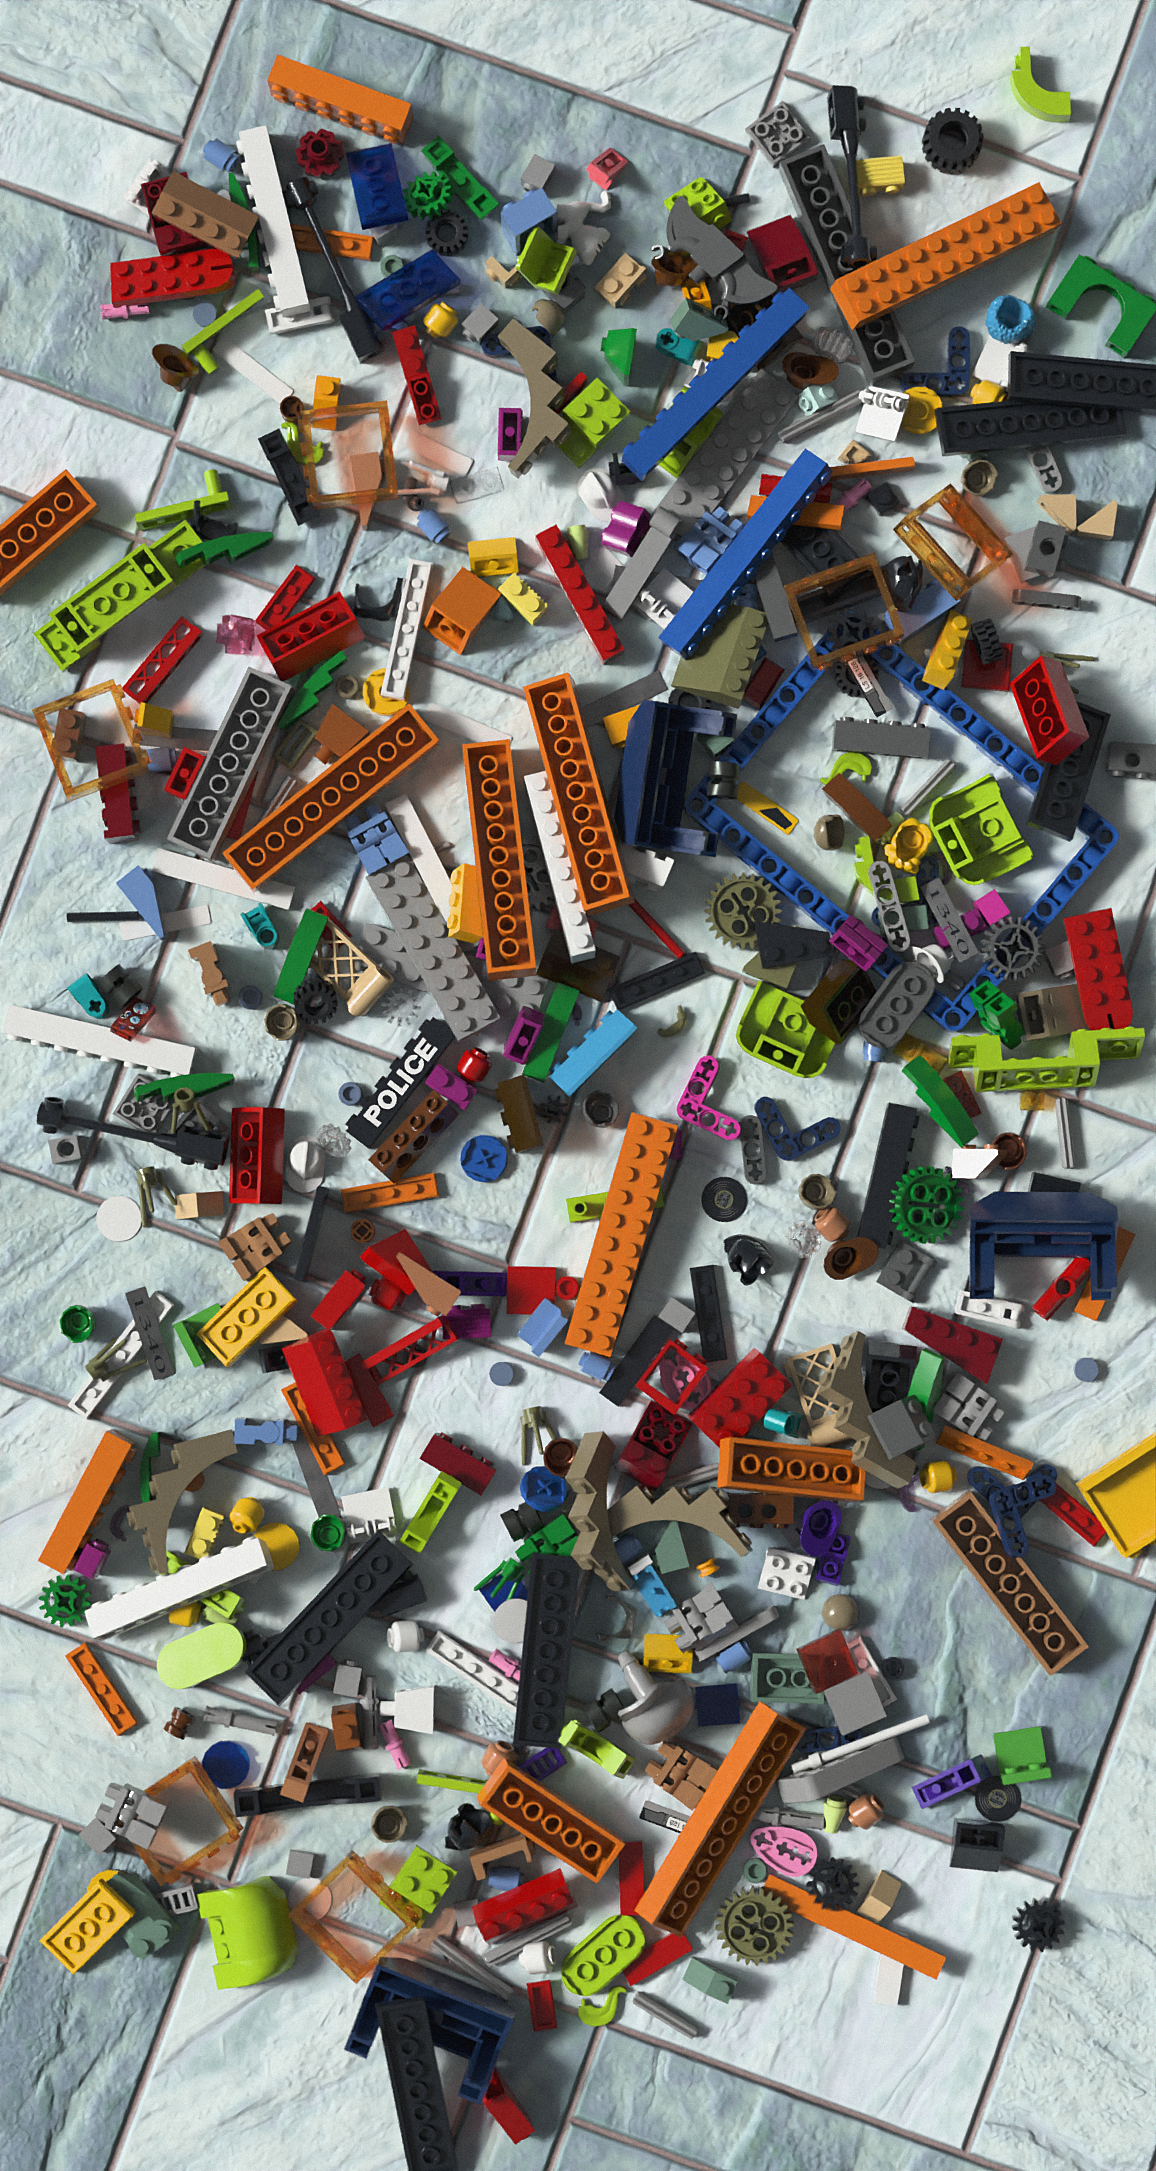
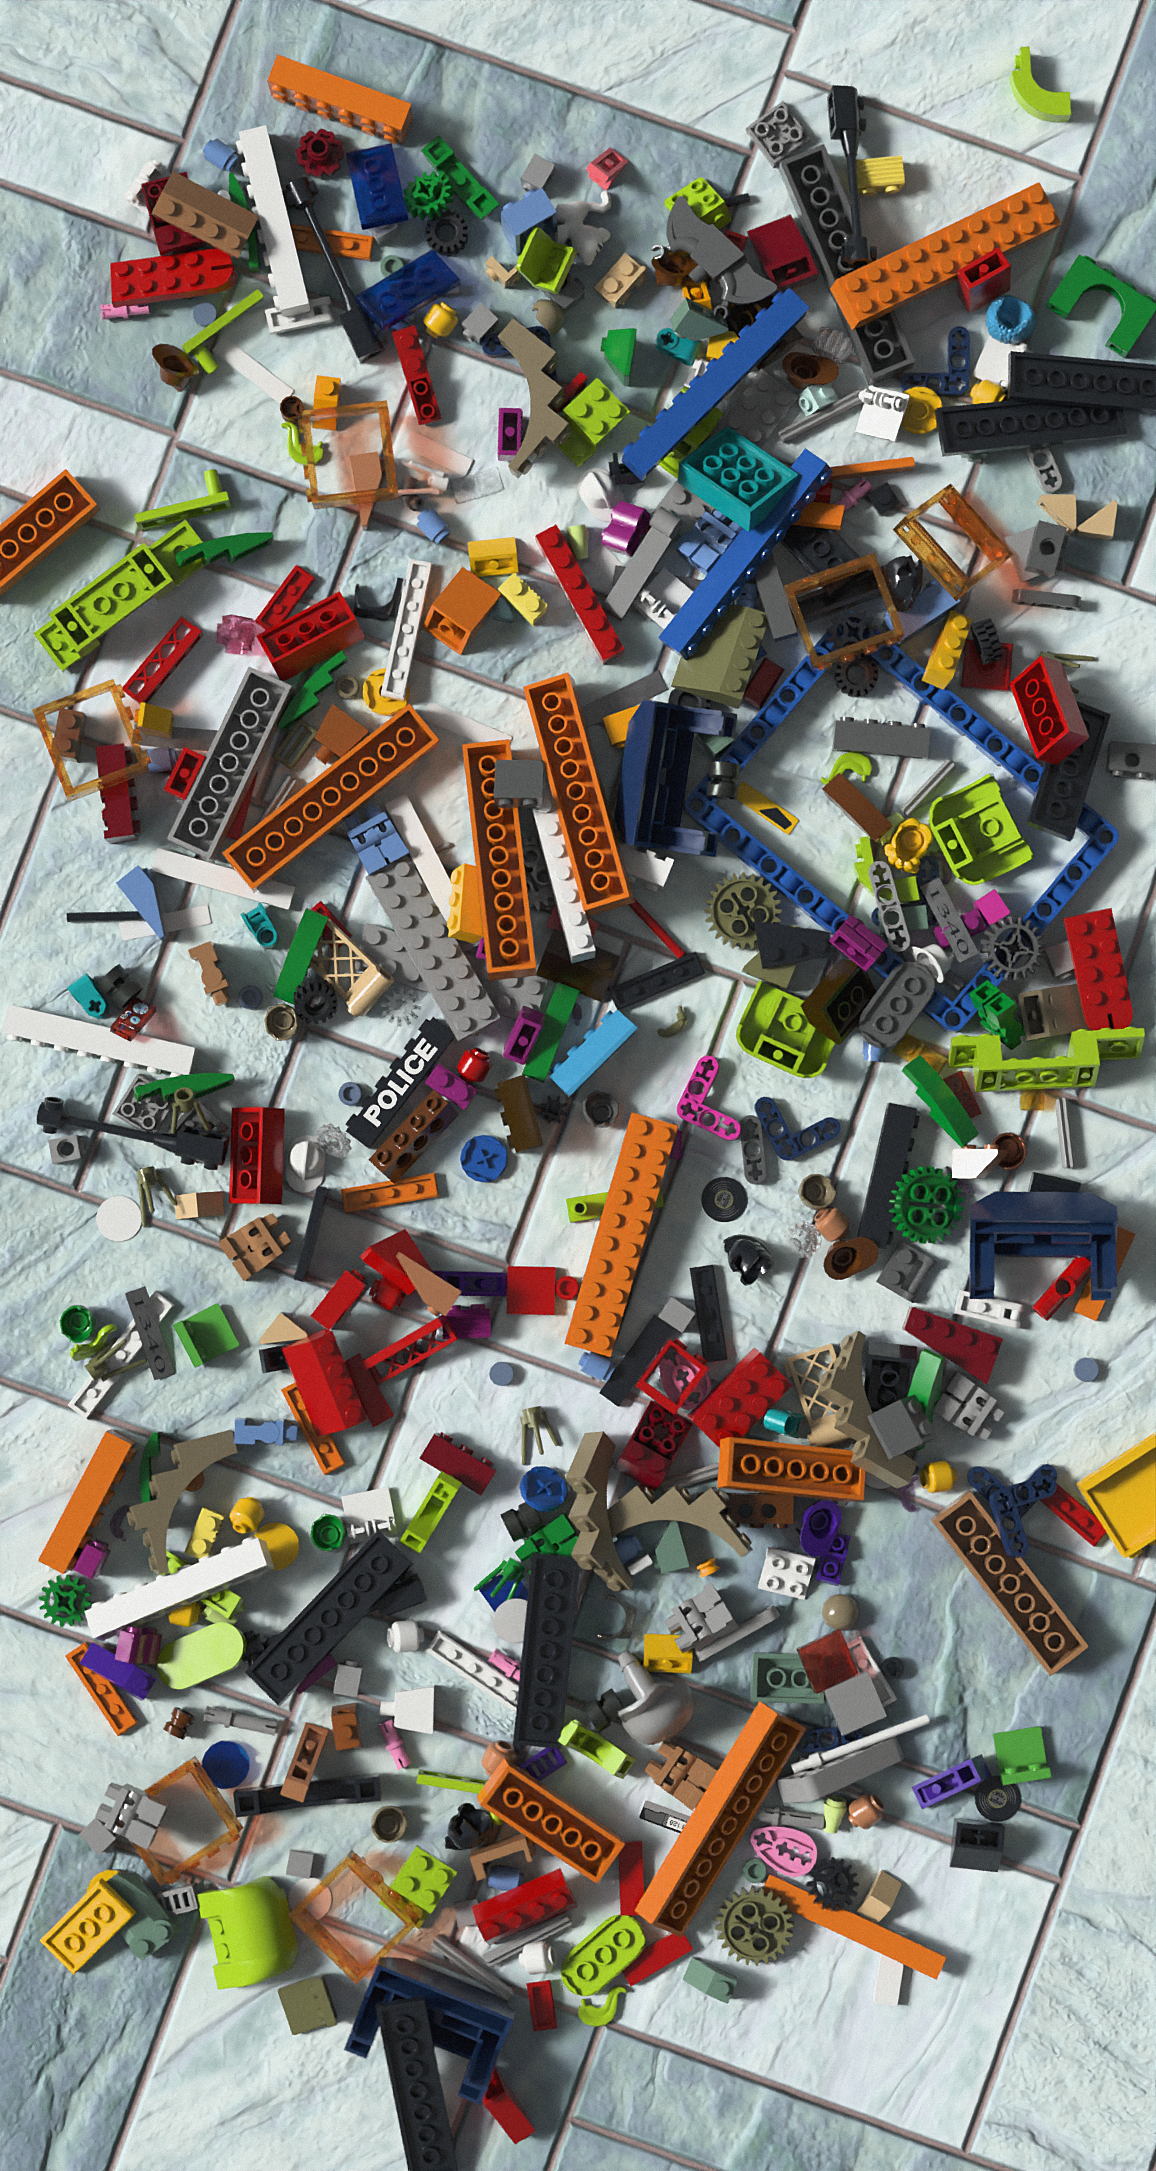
(85, 1351): none -> lime piece
(120, 1673): none -> dark purple slope
(138, 1645): none -> brick
(210, 528): black helmet -> none
(246, 1317): yellow tile -> none
(288, 475): black slope -> none
(308, 2004): none -> olive bracket
(315, 1479): flat silver sticker -> none
(362, 1230): reddish brown wheel -> none
(369, 1705): light grey pin -> none
(518, 784): none -> dark grey bracket
(543, 1326): medium blue panel -> none
(559, 1456): copper hair -> none
(654, 1591): dark azure hinge -> none
(665, 2015): light grey axle -> none
(717, 1704): clear blue piece -> none
(734, 1656): medium blue brick -> none
(736, 478): none -> teal slope
(829, 832): dark tan hair -> none
(854, 454): tan tile -> none
(868, 685): sticker -> none
(956, 122): black tyre -> none
(979, 477): dark tan hair -> none
(983, 280): none -> red brick
(984, 1452): orange tile -> none
(1046, 1921): black gear -> none

